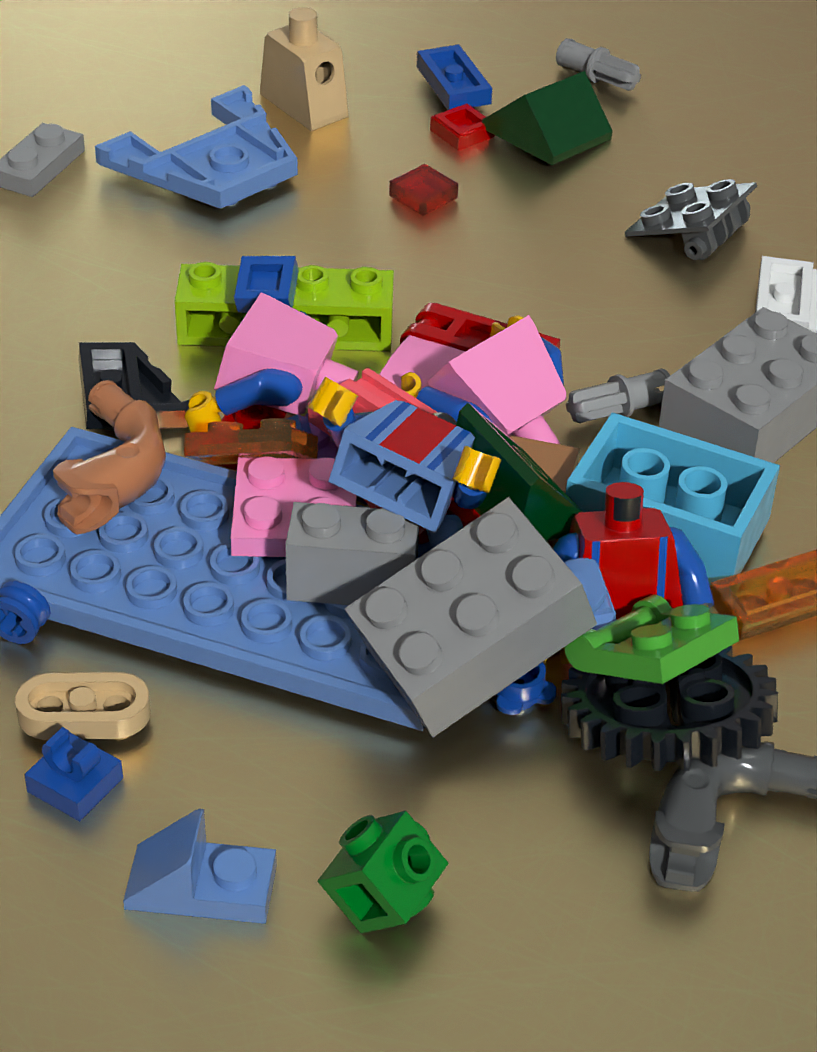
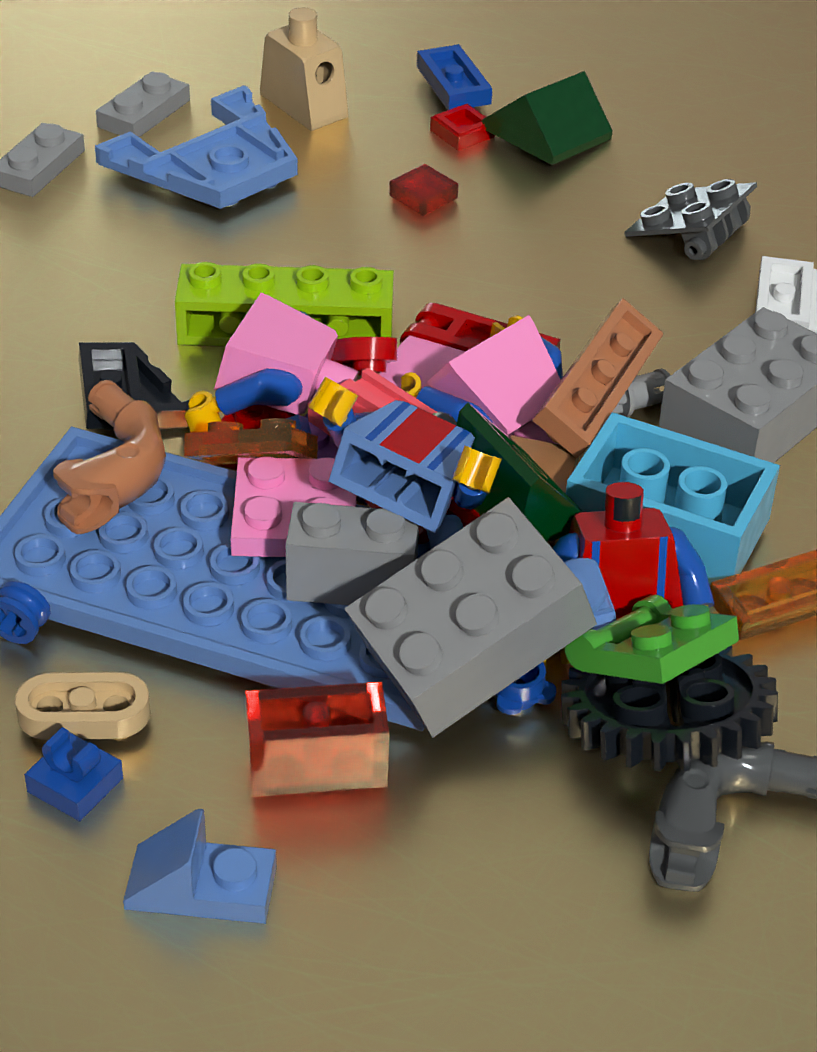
(143, 104): none -> light grey plate
(266, 275): blue plate -> none
(317, 739): none -> clear red brick
(365, 353): none -> red plate
(383, 871): green brick -> none
(598, 64): light grey axle -> none
(598, 378): none -> nougat plate

